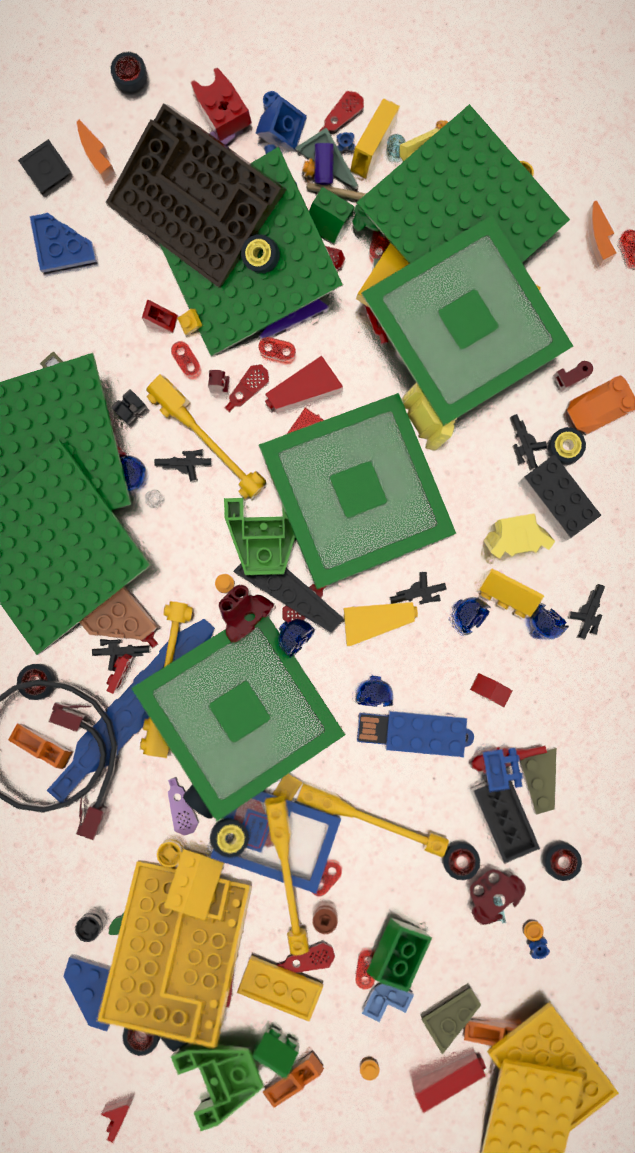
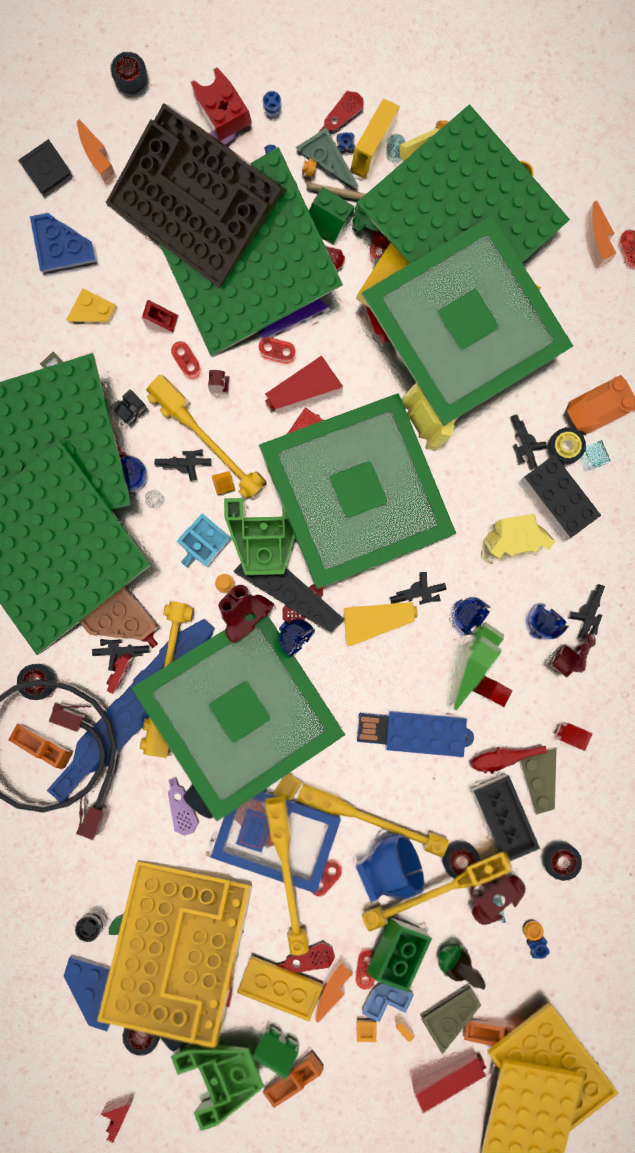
(91, 308): none -> yellow wing
(170, 852): yellow wheel -> none
(189, 321): yellow plate -> none
(194, 885): yellow slope -> none
(203, 541): none -> medium azure plate
(223, 482): none -> light orange plate
(239, 841): wheel -> none
(245, 388): red piece -> none
(253, 246): wheel -> none
(281, 124): blue slope -> none
(324, 163): dark purple pin -> none
(325, 919): copper wheel -> none
(333, 989): none -> orange slope
(366, 1030): none -> light orange plate
(369, 1070): light orange plate -> none
(374, 693): clear blue cylinder -> none
(386, 868): none -> blue plate
(405, 1030): none -> light orange tile
(457, 965): none -> dark brown piece
(473, 876): none -> yellow bar
(482, 656): none -> bright green wedge
(496, 769): blue plate -> none
(509, 593): yellow slope -> none
(568, 661): none -> dark red piece
(573, 736): none -> red slope
(574, 376): dark red leg -> none
(597, 455): none -> clear light blue panel

